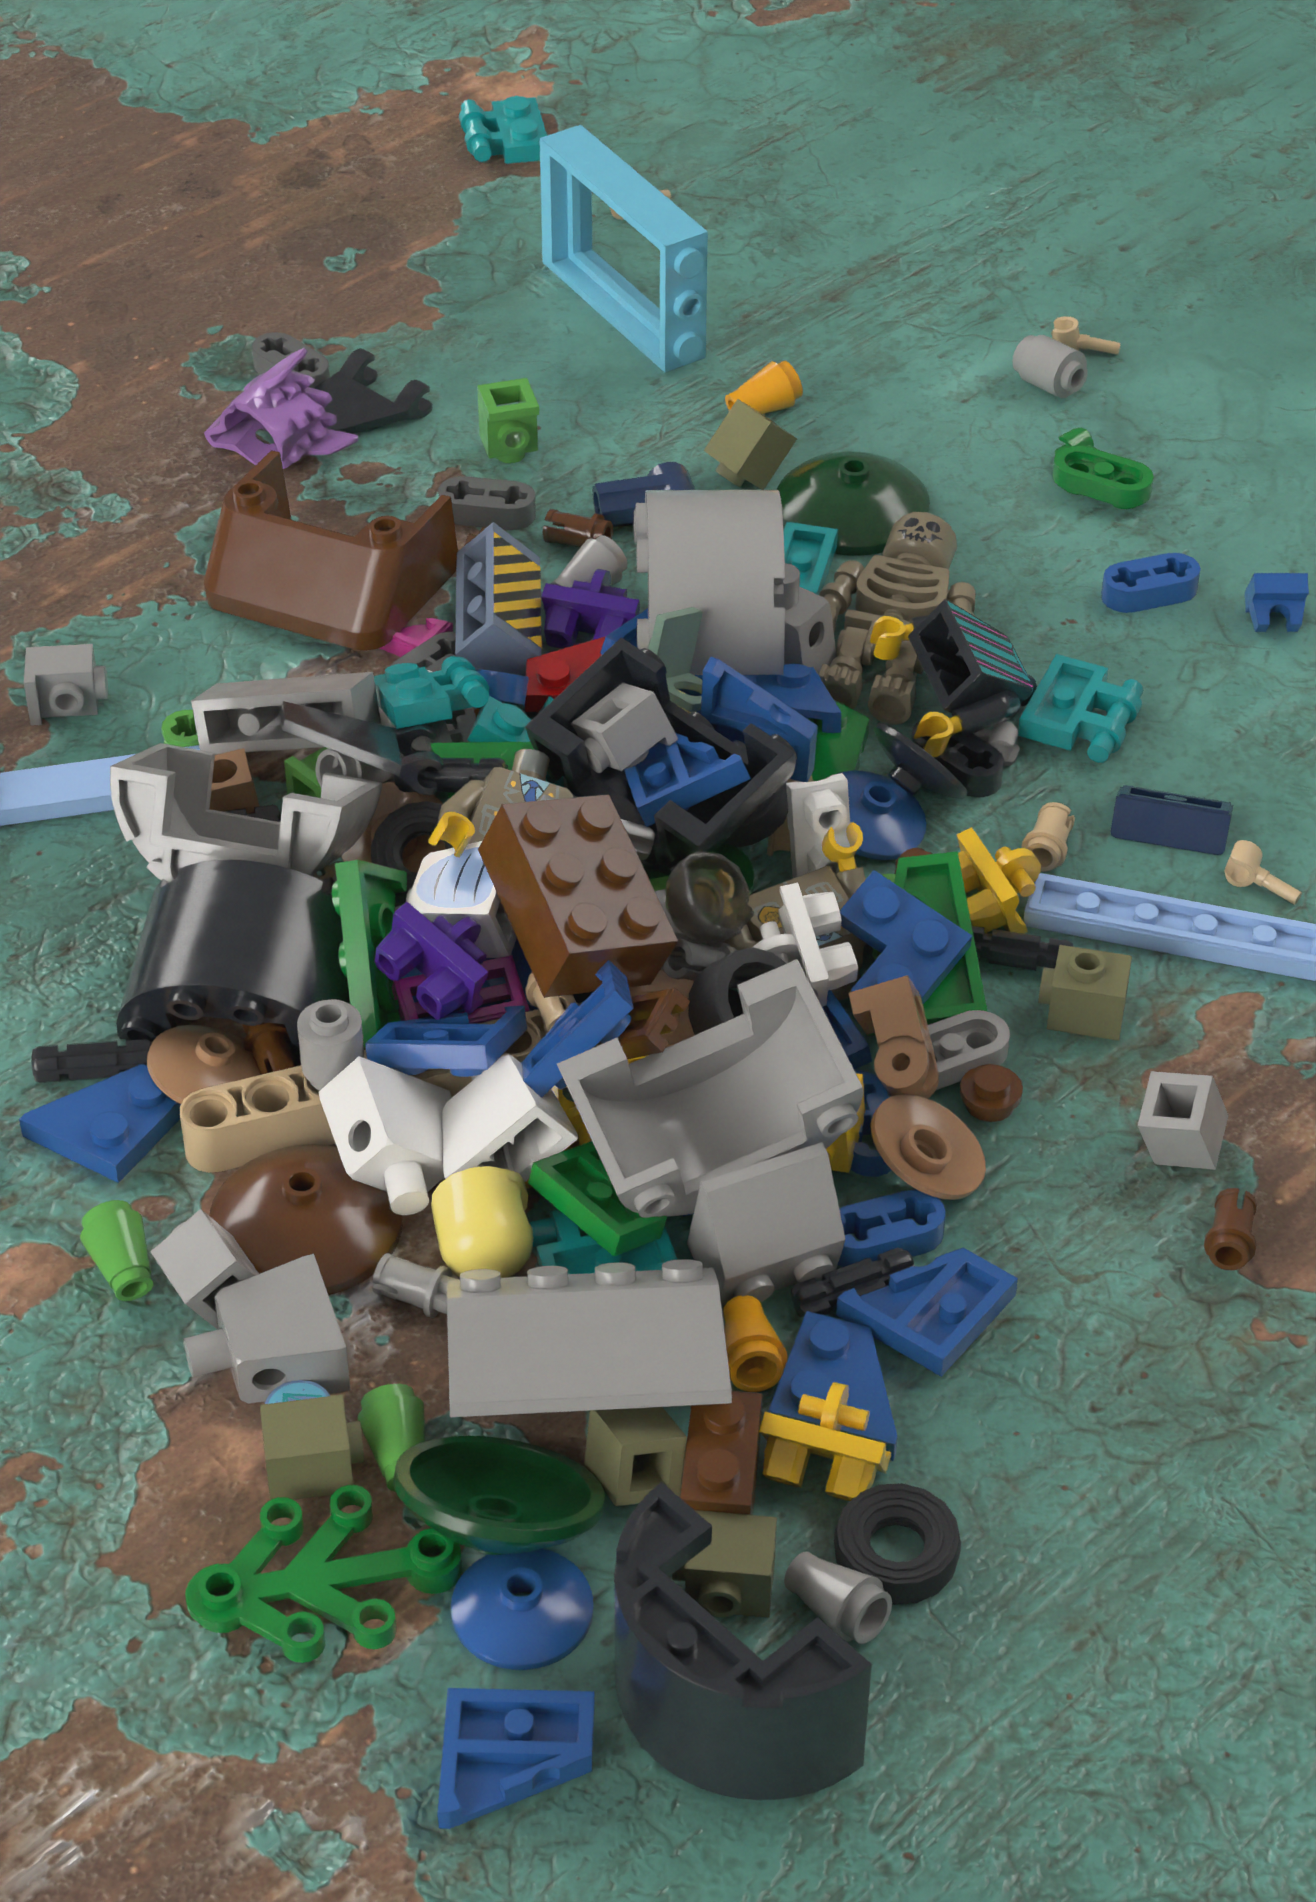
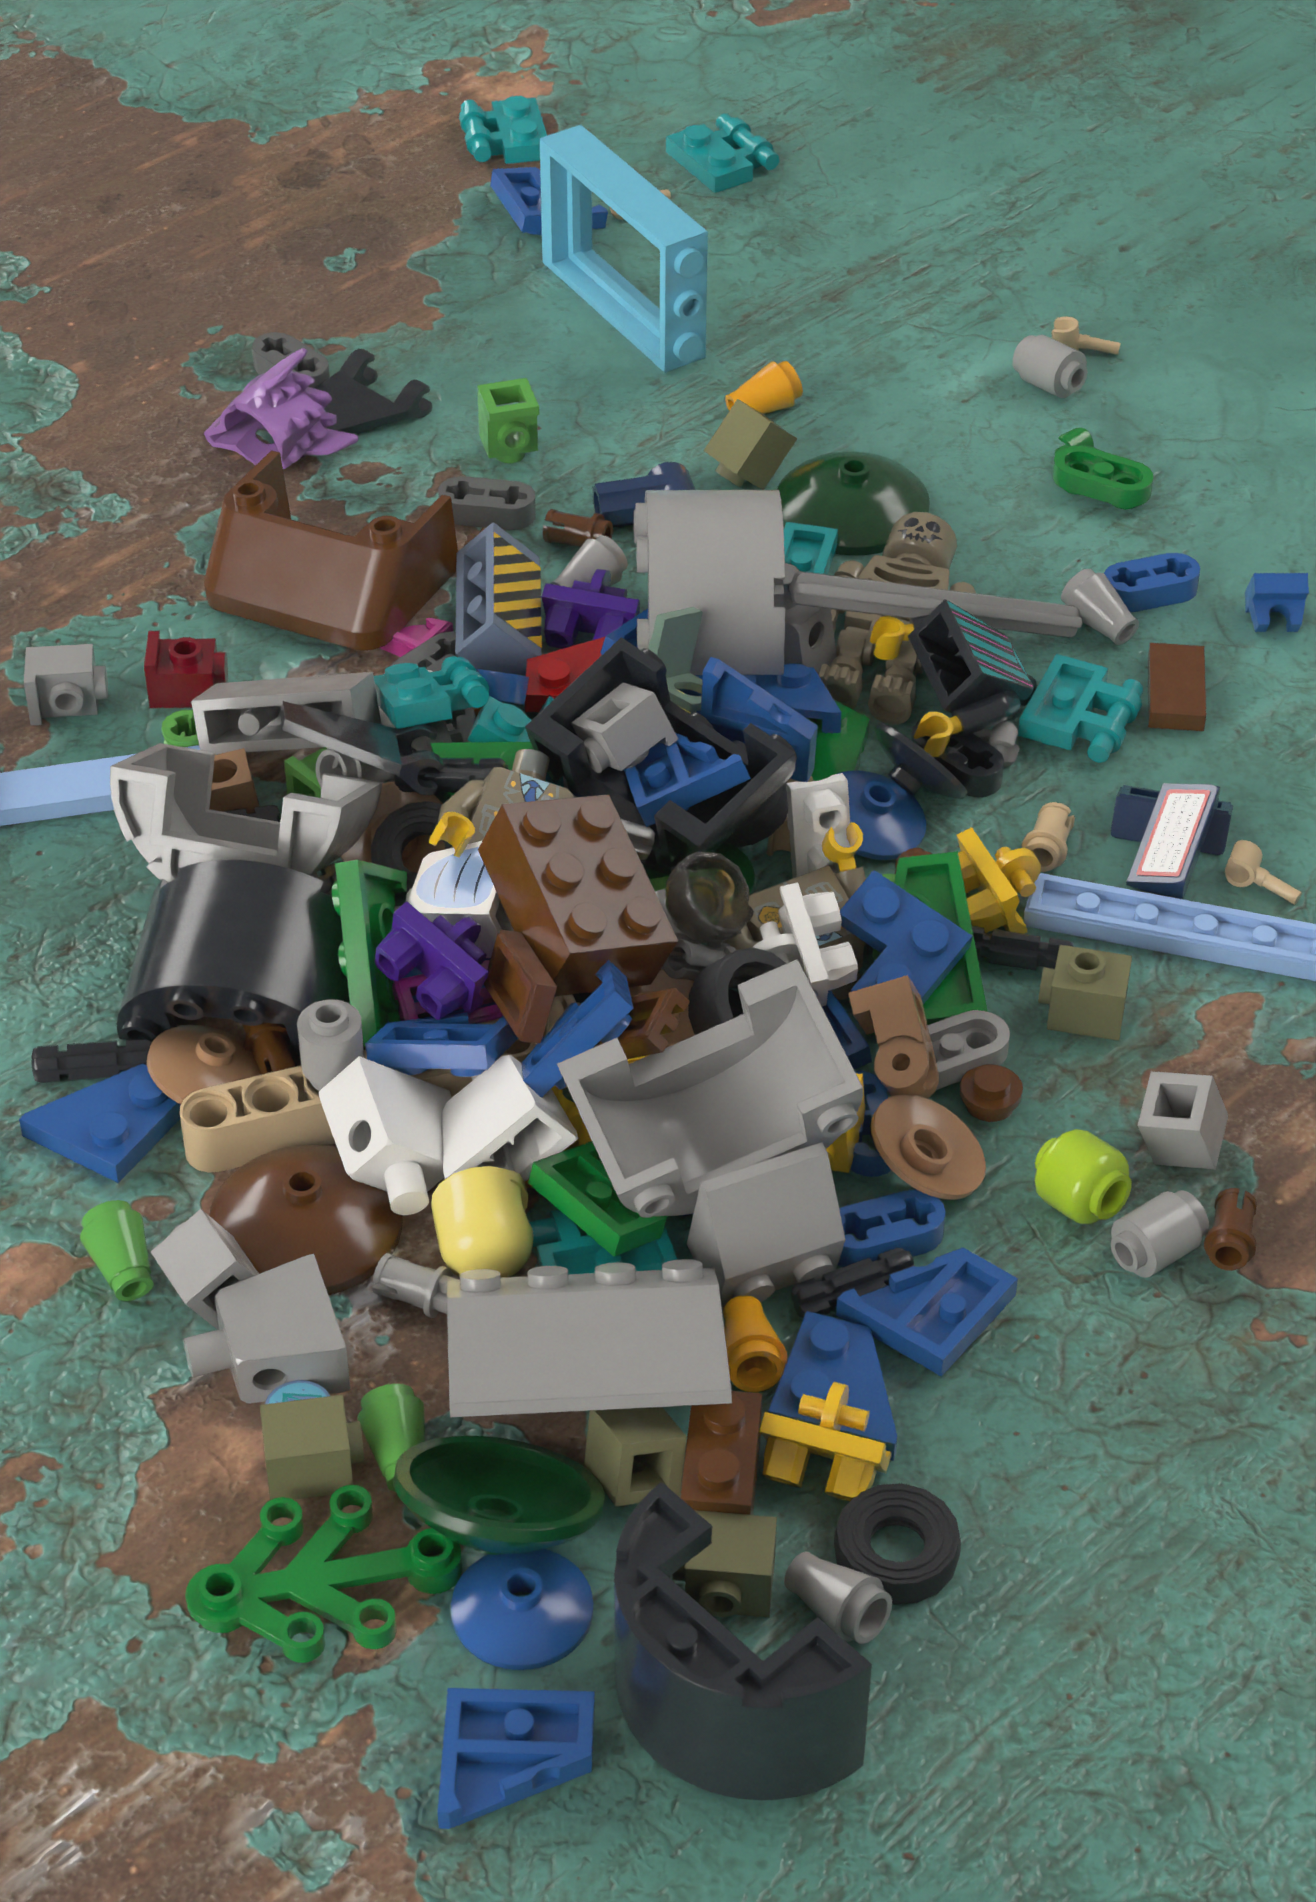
(181, 669): none -> dark red brick
(520, 986): none -> reddish brown tile
(521, 196): none -> blue wing
(713, 155): none -> teal plate
(916, 601): none -> light grey axle
(1082, 1176): none -> lime head
(1100, 605): none -> light grey cone
(1159, 1232): none -> light grey brick
(1174, 839): none -> slope
(1176, 687): none -> reddish brown tile

